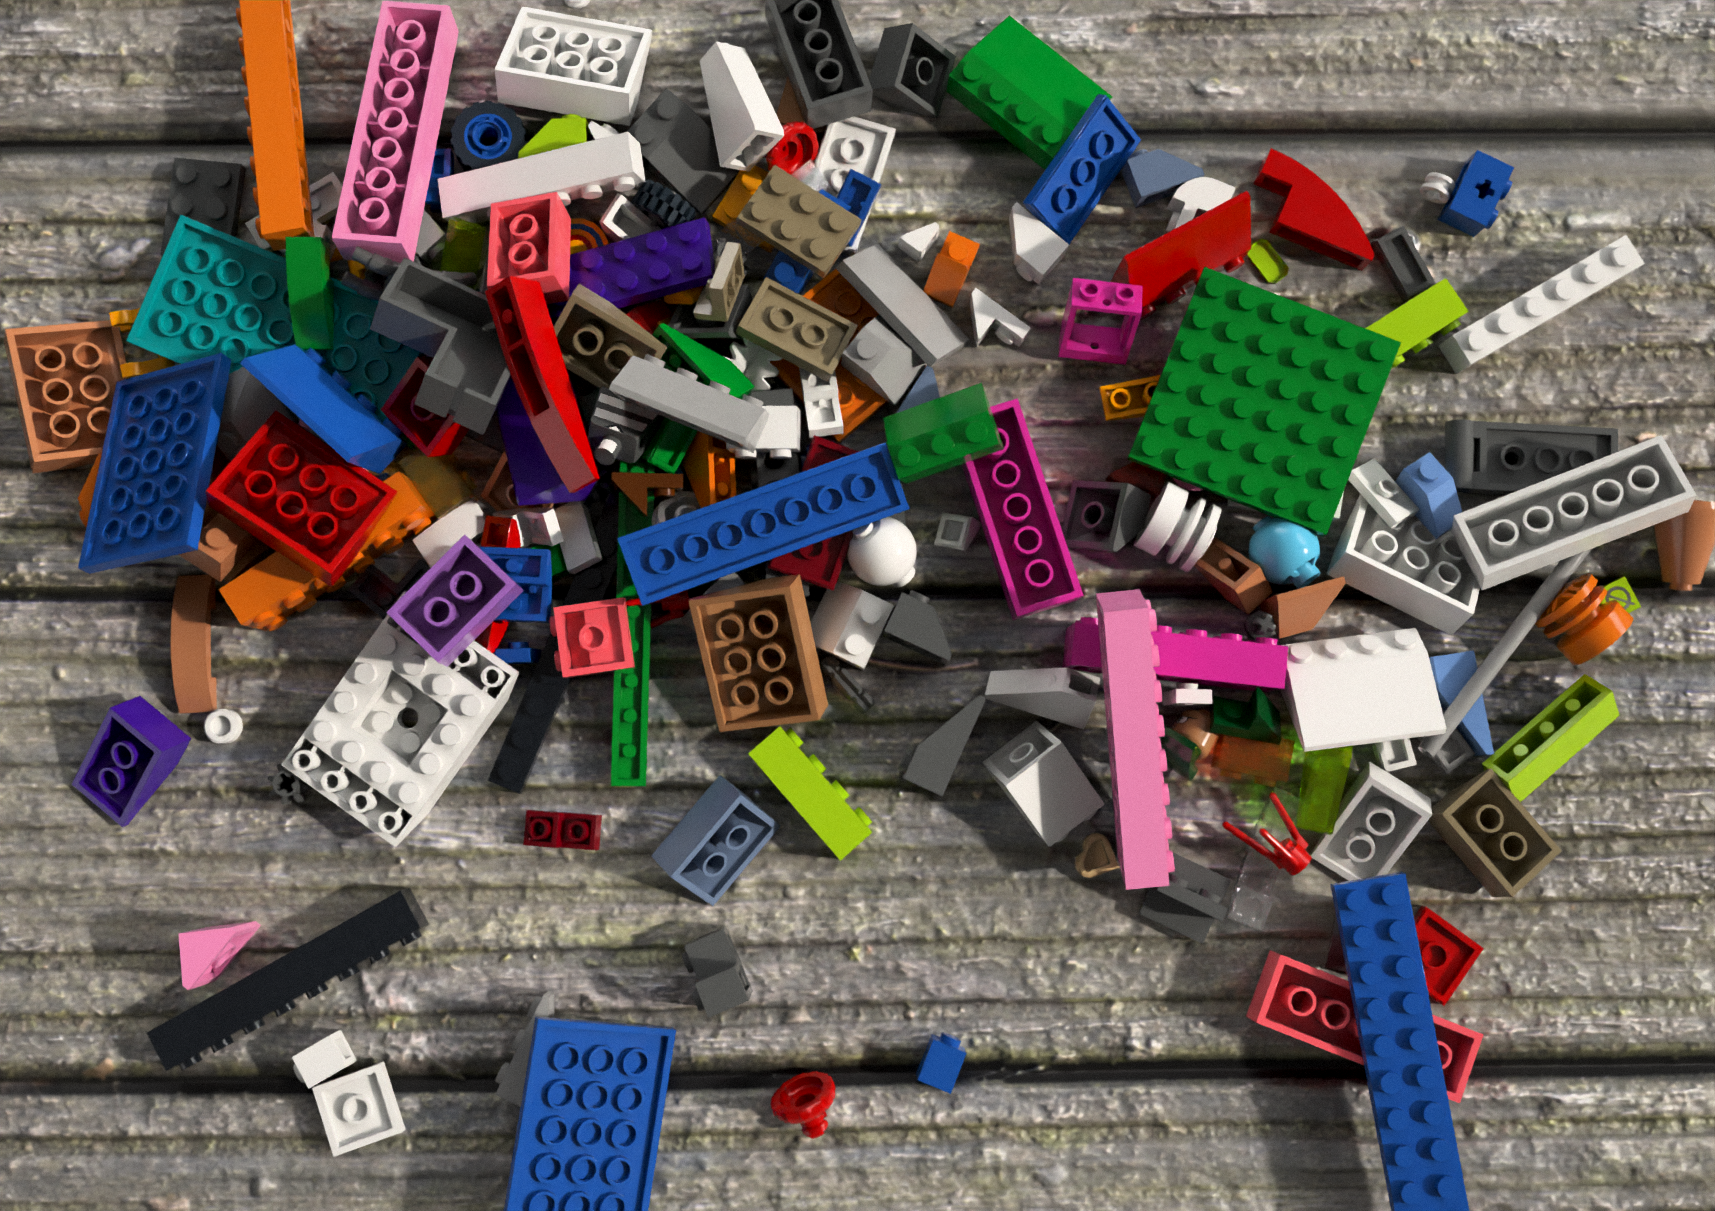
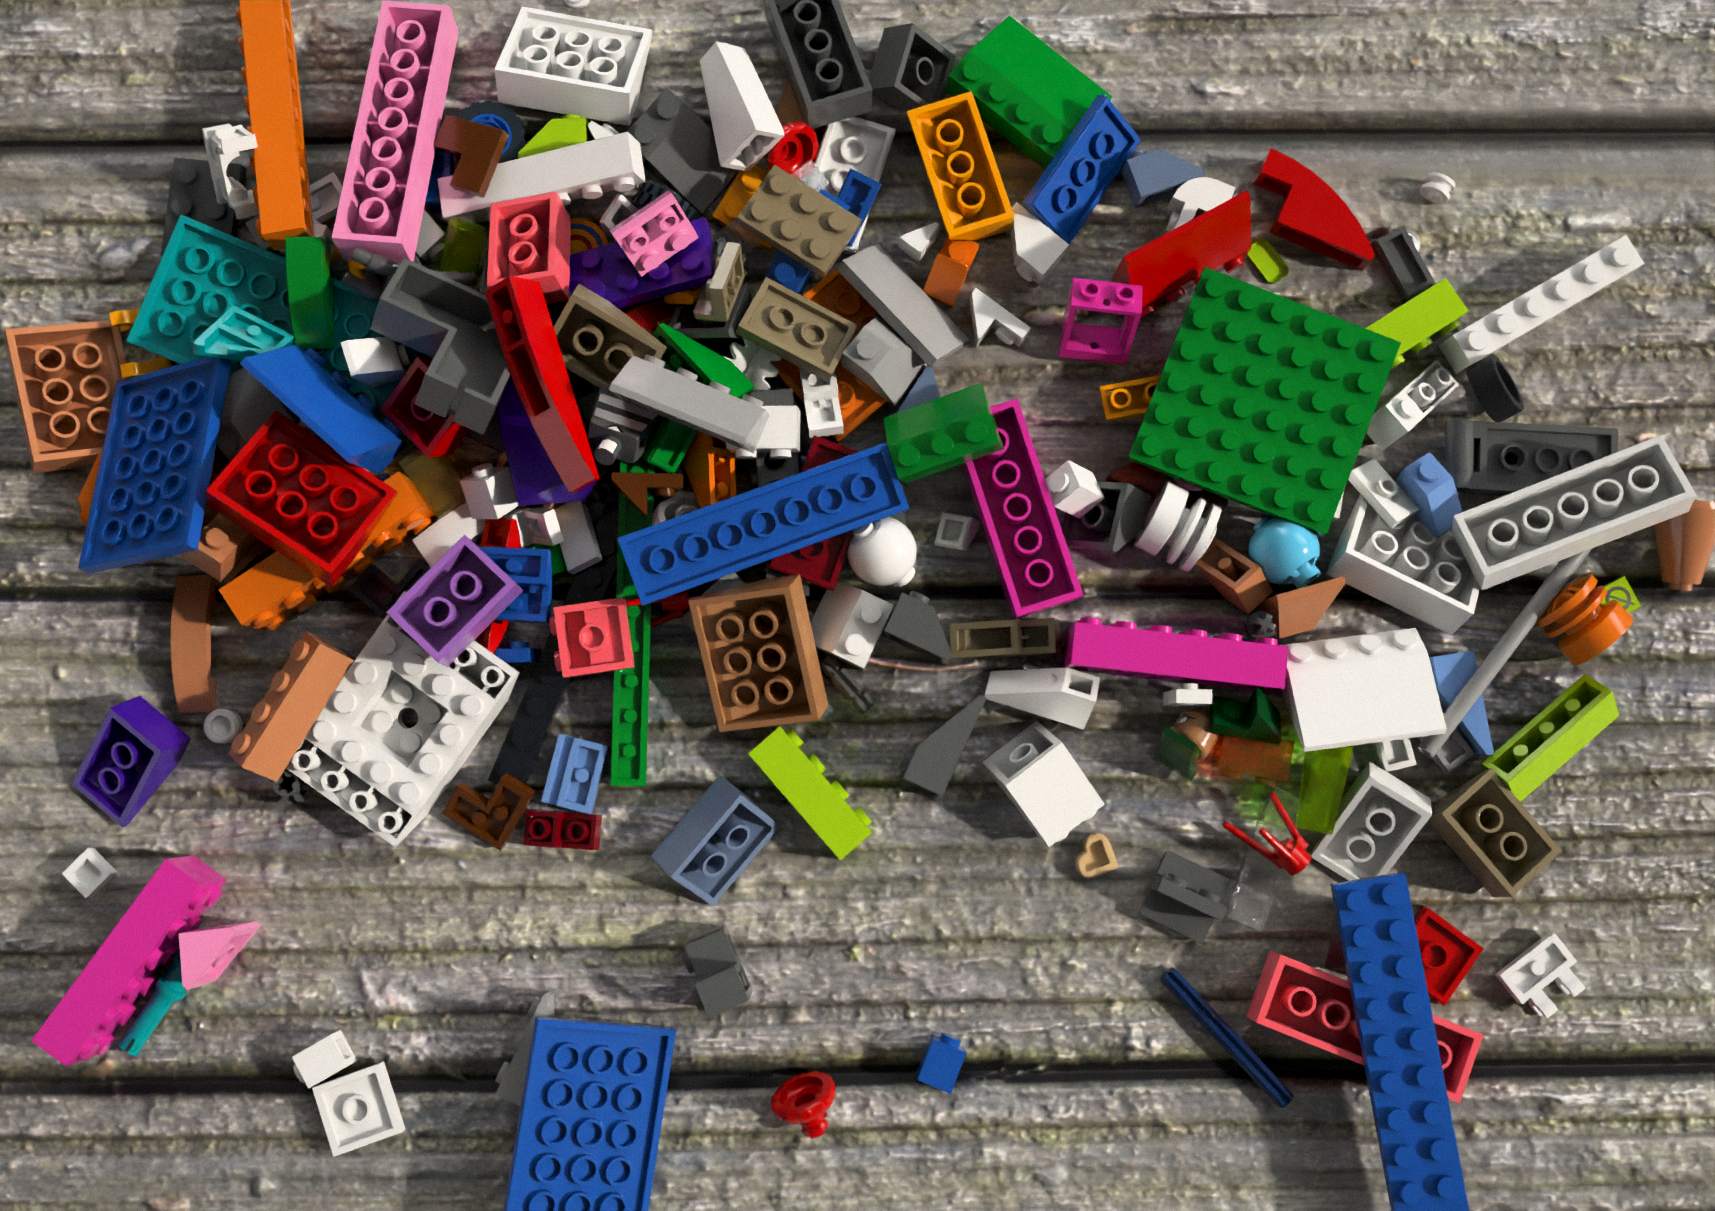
(89, 872): none -> white plate
(130, 960): none -> dark pink brick
(168, 990): none -> teal pin
(222, 146): none -> white piece
(240, 336): none -> teal wing
(287, 979): black brick -> none
(290, 706): none -> nougat slope
(376, 360): none -> white slope
(479, 151): none -> reddish brown tile
(489, 492): none -> white brick
(492, 817): none -> reddish brown tile
(575, 773): none -> medium blue plate
(654, 233): none -> bright pink slope
(961, 168): none -> light orange slope
(1005, 638): none -> dark tan slope
(1074, 489): none -> white brick
(1134, 738): bright pink brick -> none
(1227, 1037): none -> dark blue axle
(1410, 405): none -> white slope
(1482, 177): blue brick -> none
(1495, 388): none -> black tyre
(1538, 967): none -> white plate

